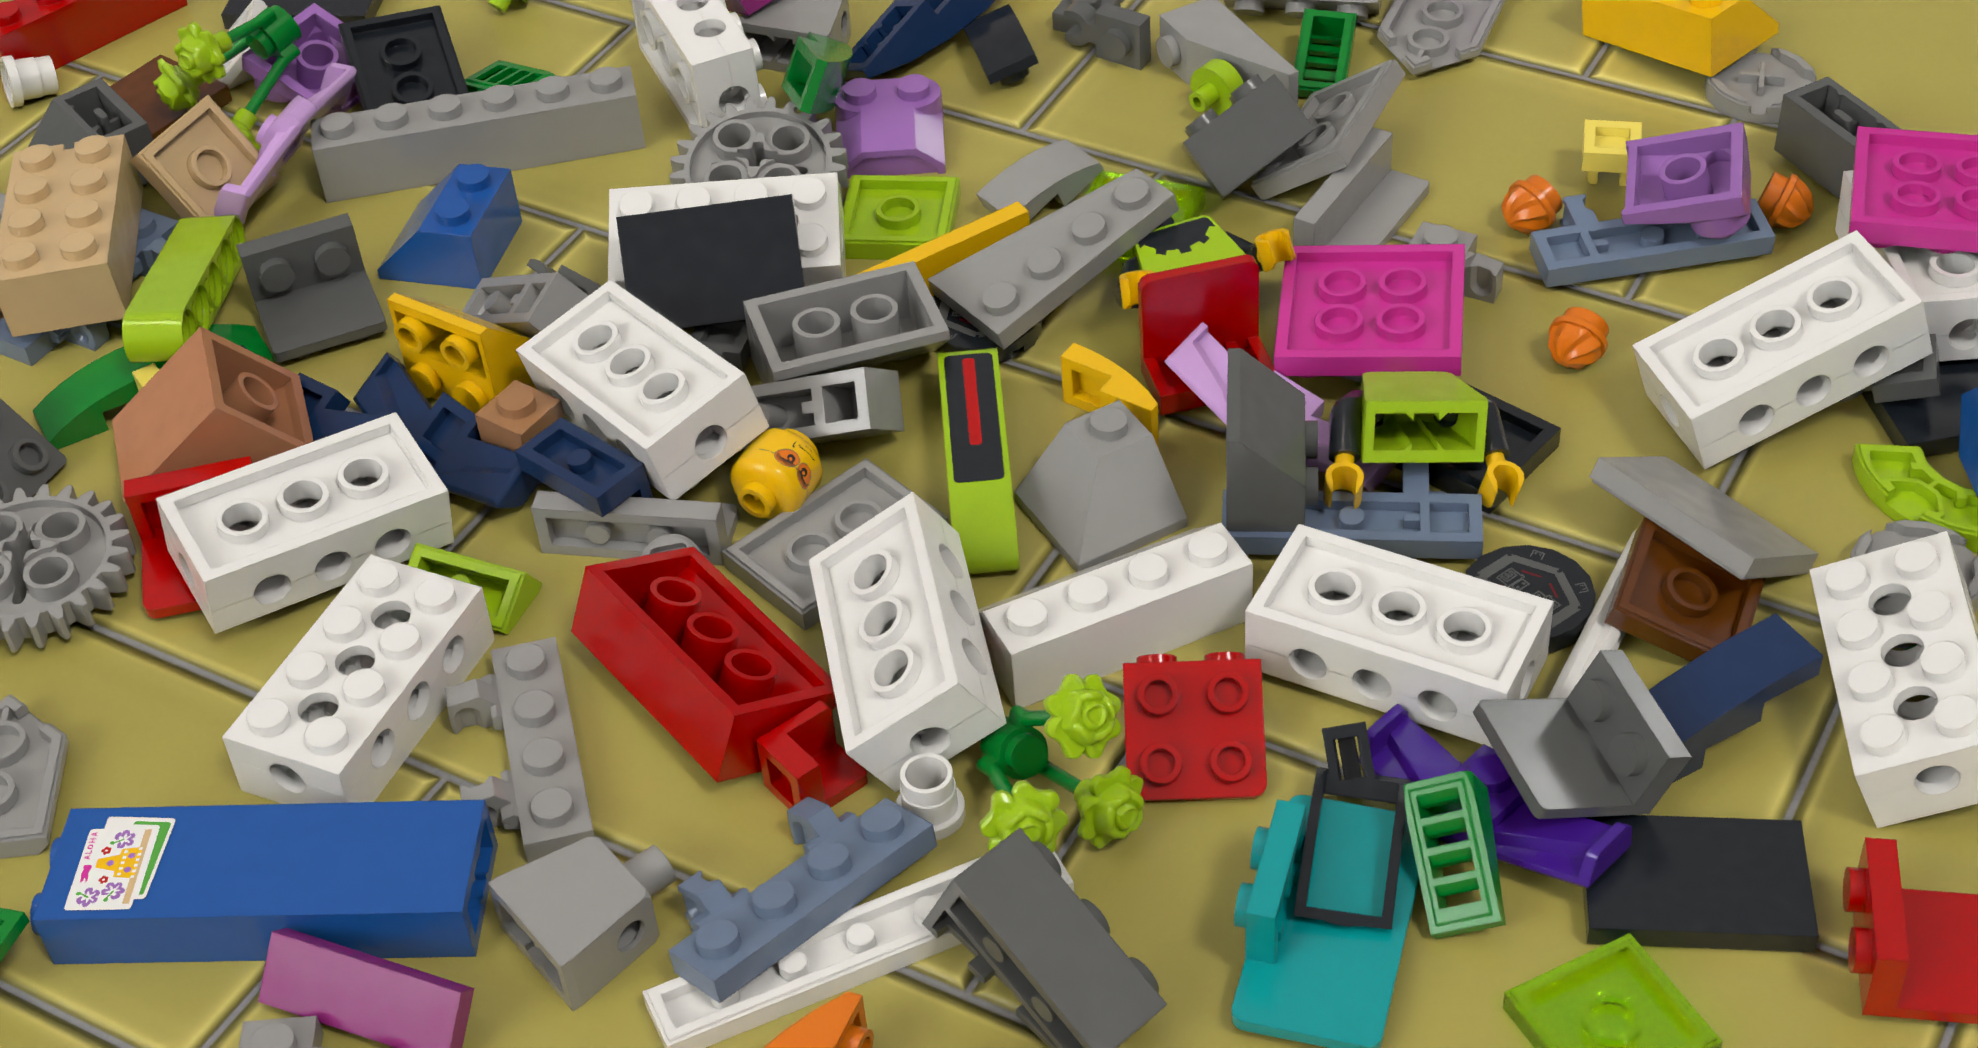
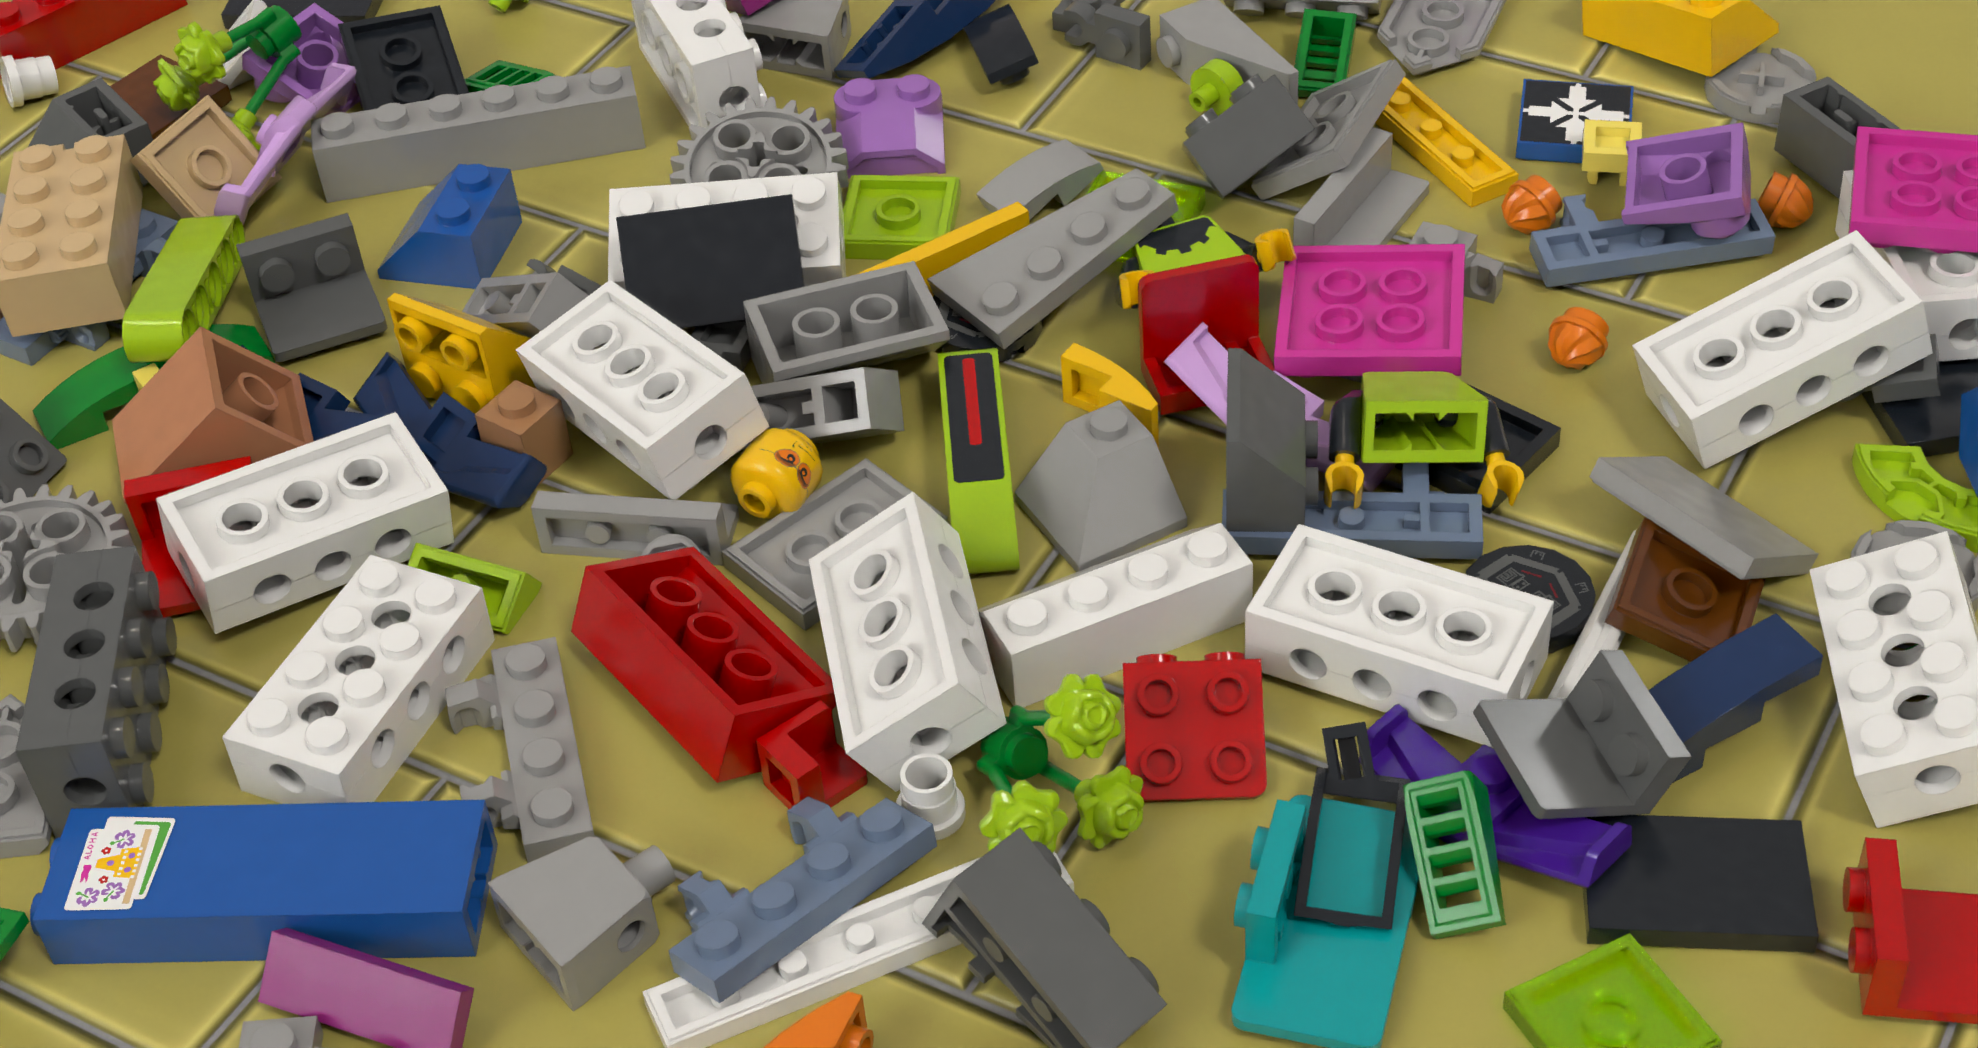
(96, 686): none -> dark grey brick
(583, 467): dark blue panel -> none
(816, 72): green slope -> none
(1445, 146): none -> yellow tile
(1556, 113): none -> tile

